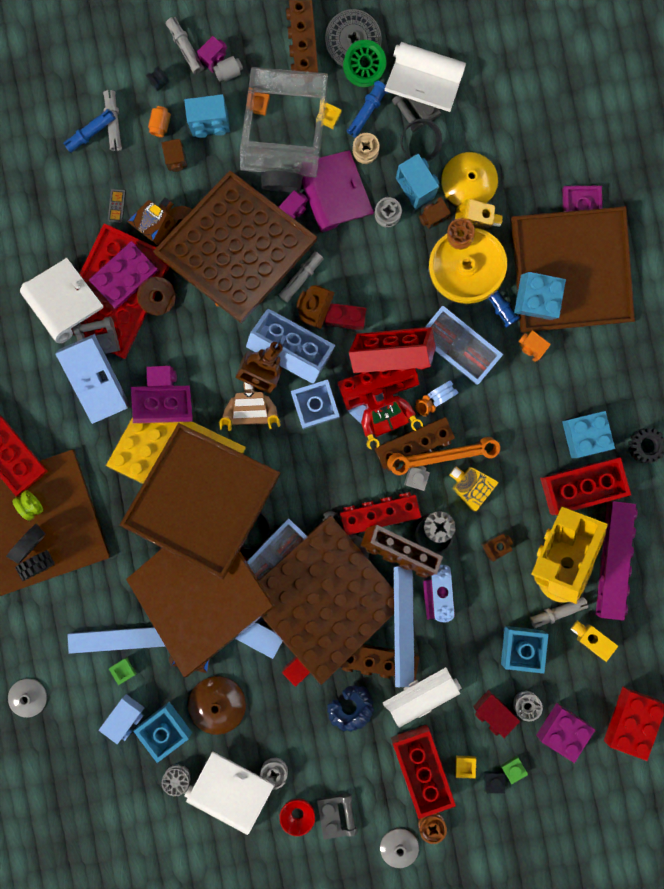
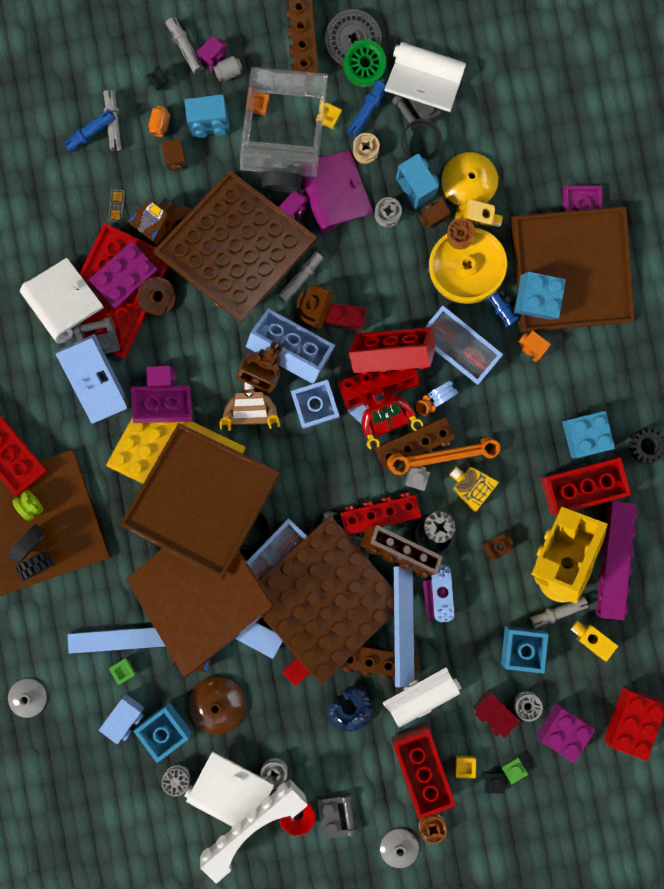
(284, 802): none -> white arch

